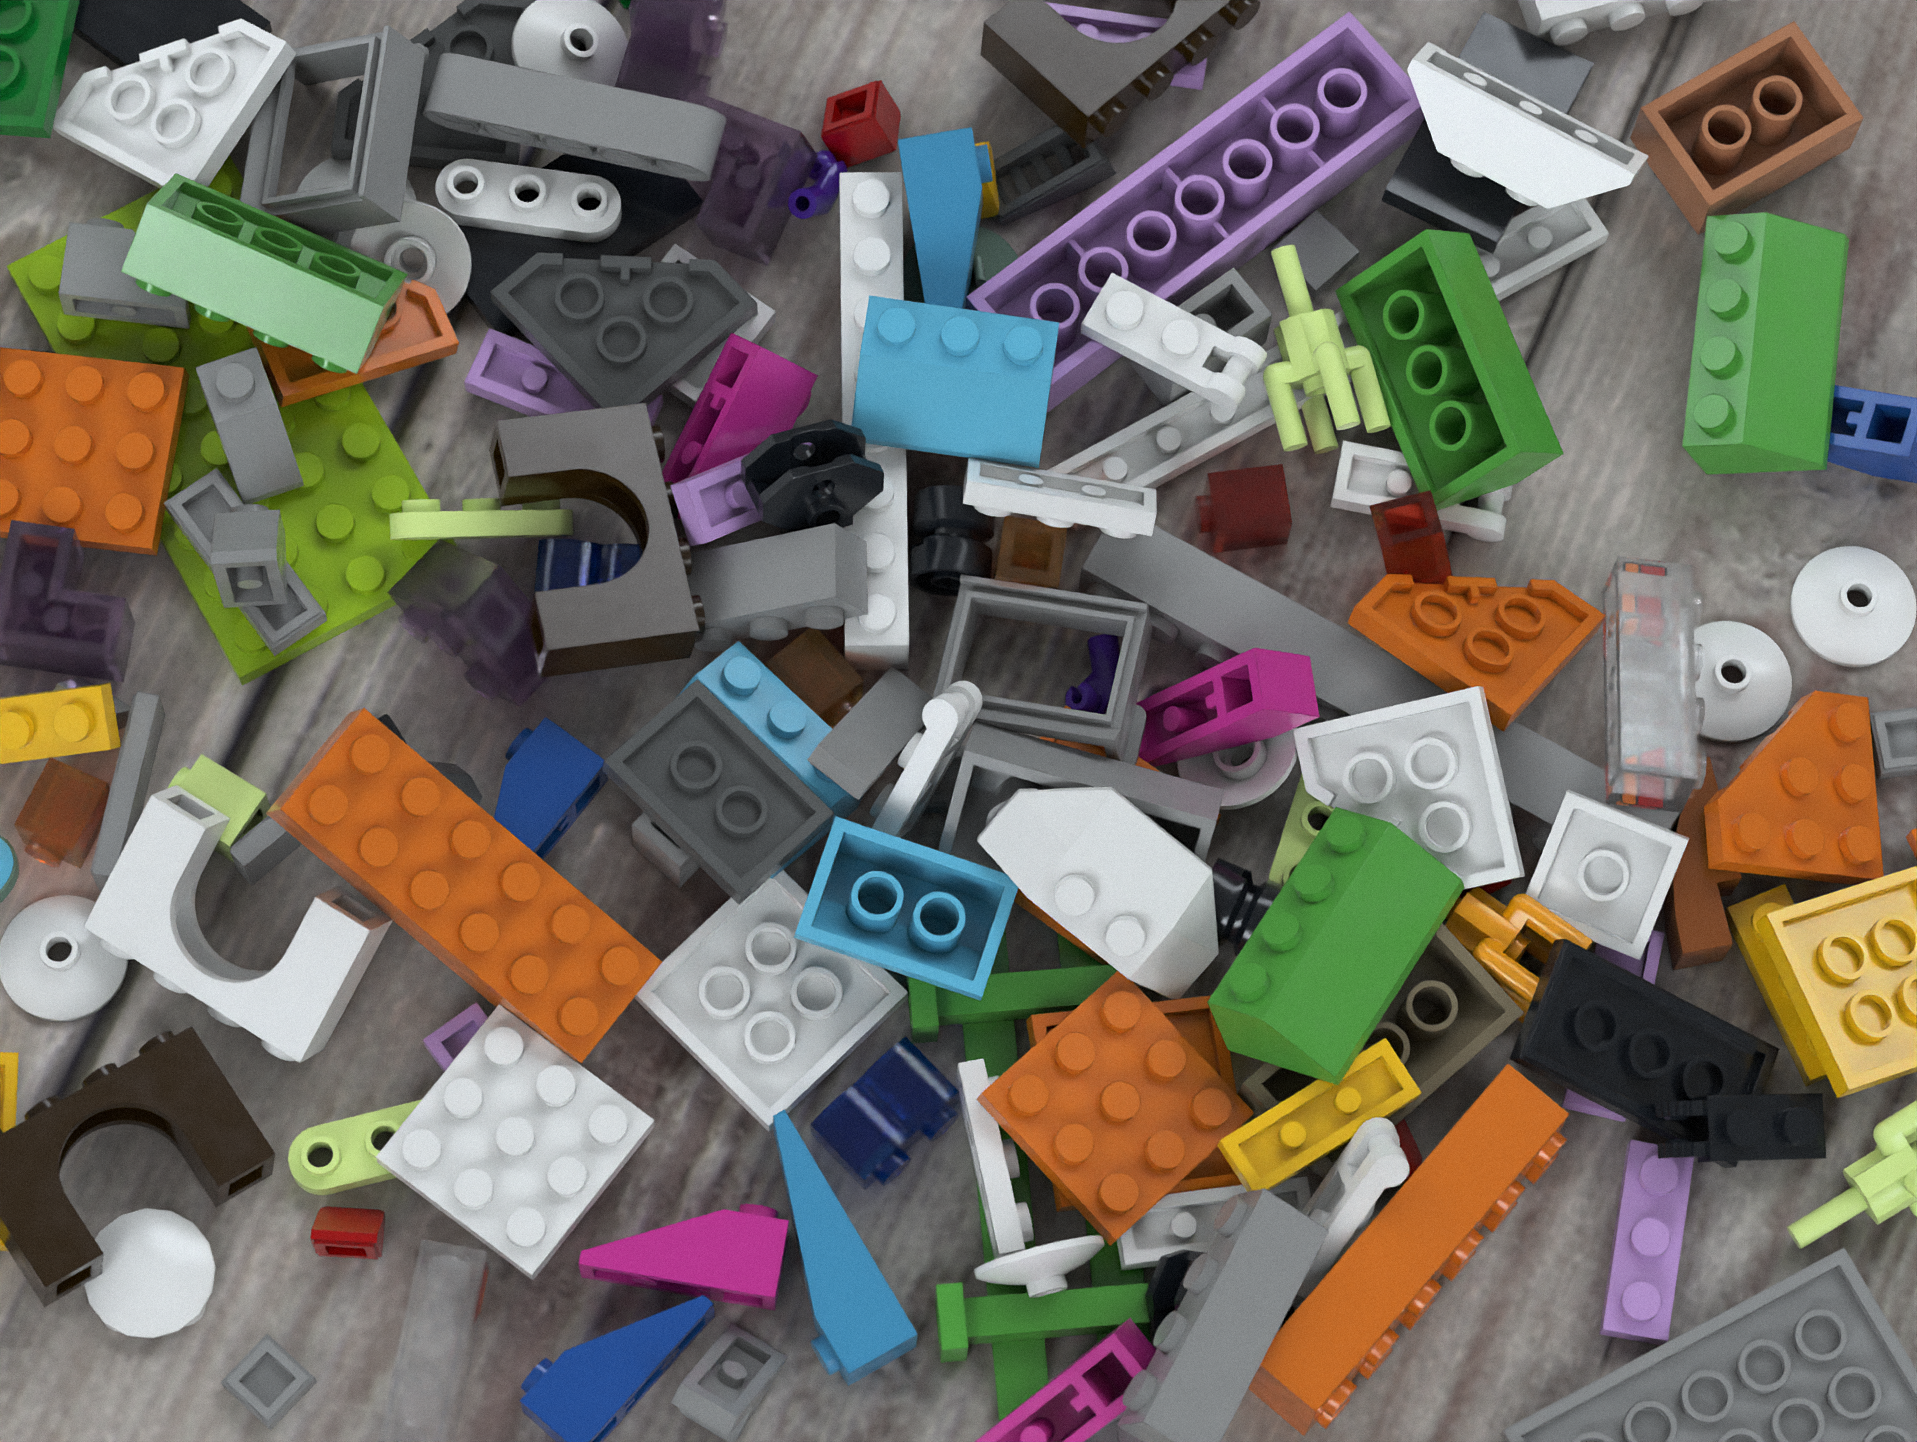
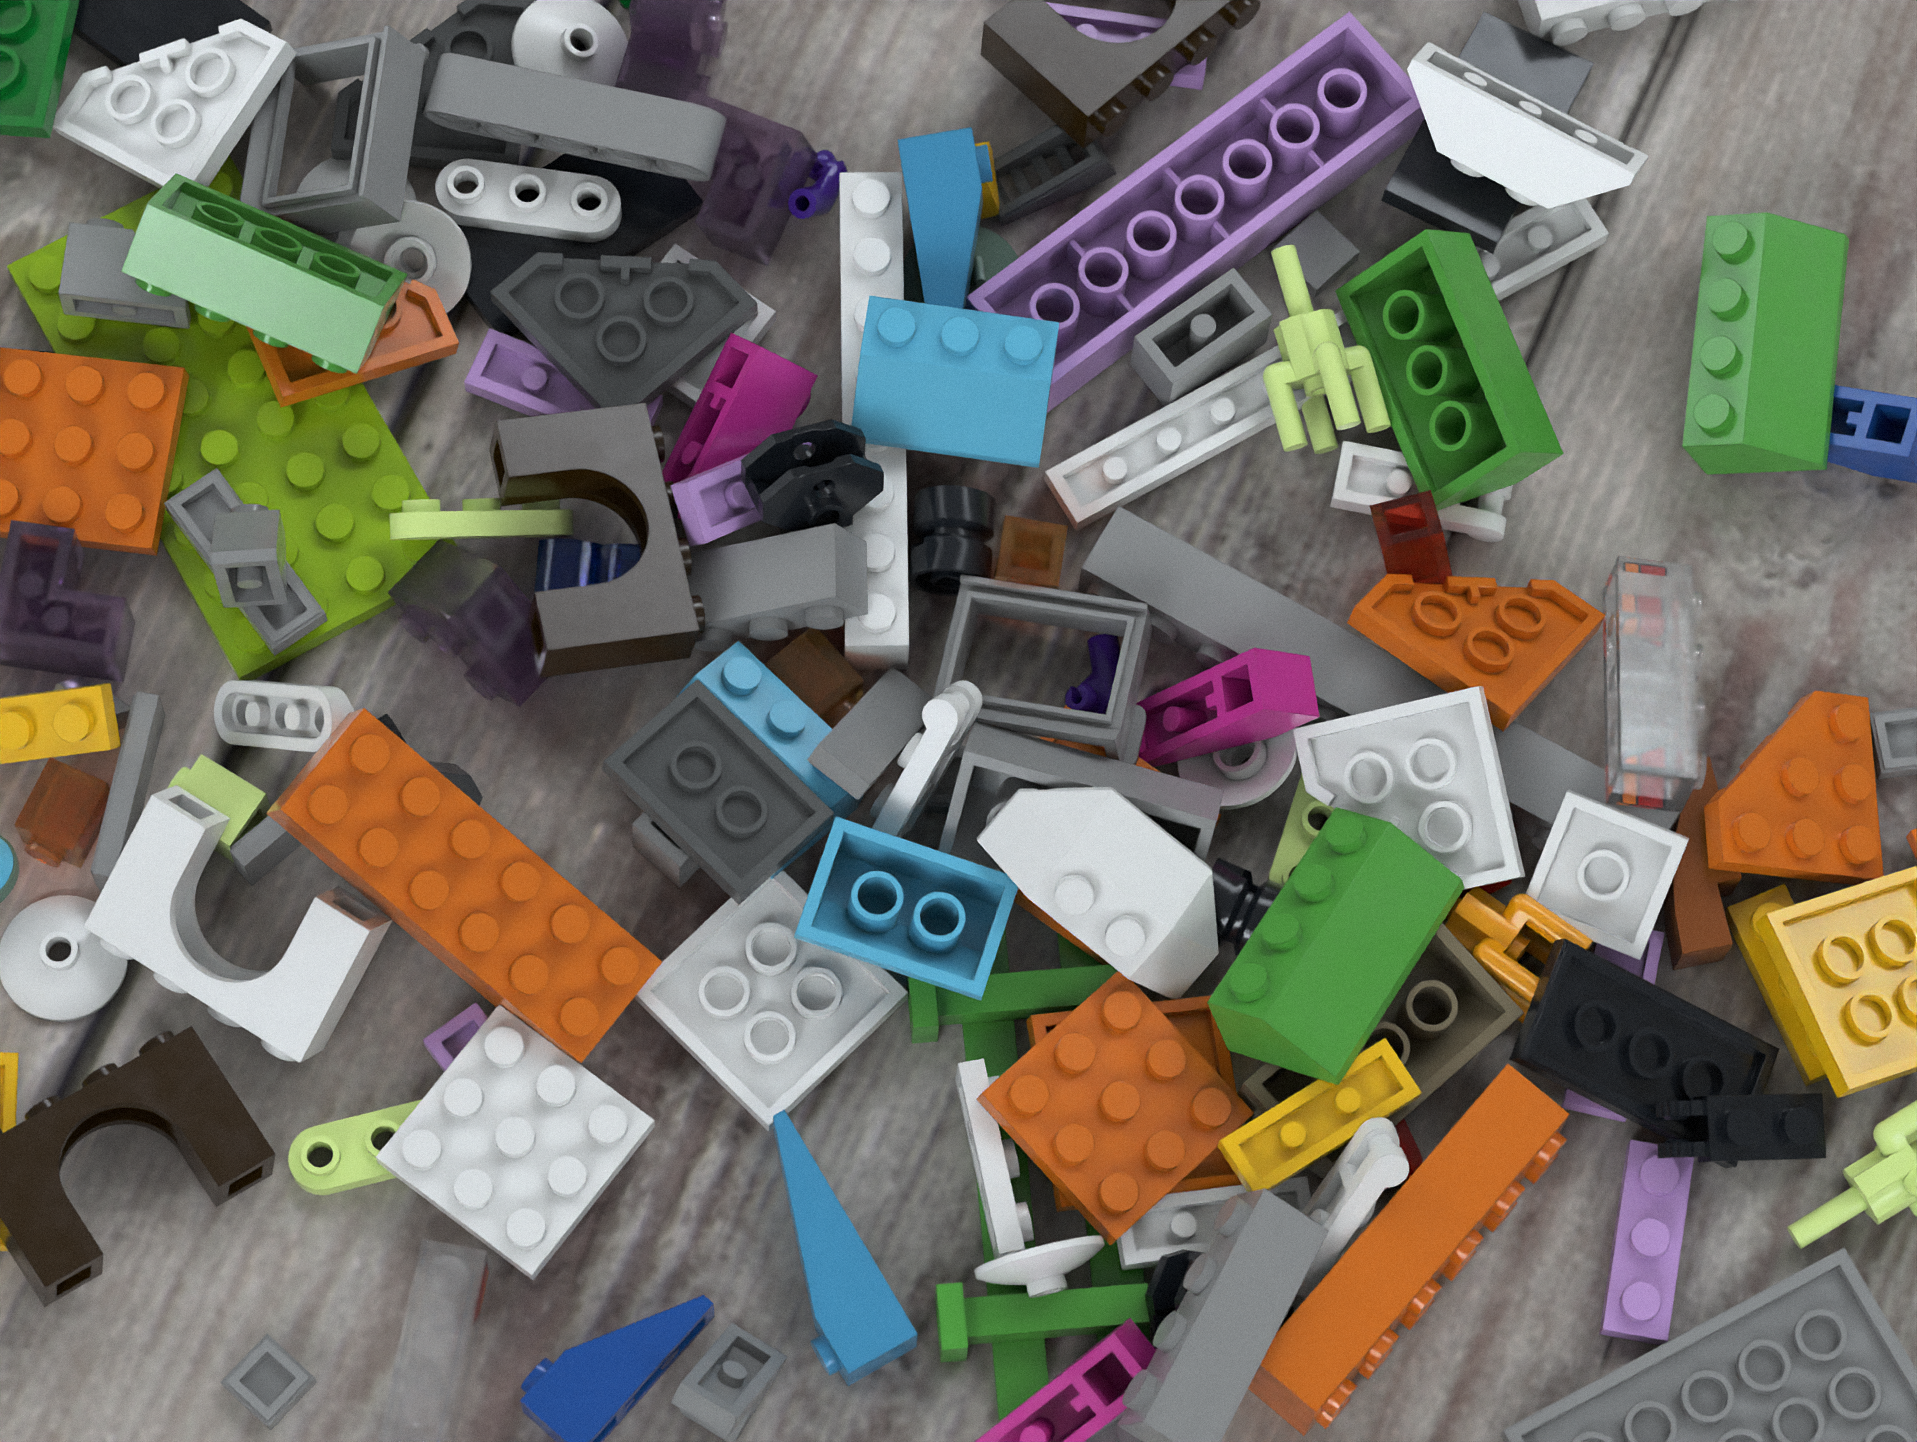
(152, 1274): white dish -> none
(249, 426): light grey slope -> none
(279, 714): none -> white plate
(349, 1232): red slope -> none
(546, 785): blue slope -> none
(714, 1255): dark pink slope -> none
(861, 124): red slope -> none
(887, 1114): clear blue brick -> none
(1059, 498): white plate -> none
(1172, 341): white plate -> none
(1245, 508): clear red brick -> none
(1746, 127): nougat brick -> none
(1756, 703): white dish -> none
(1846, 632): white dish -> none

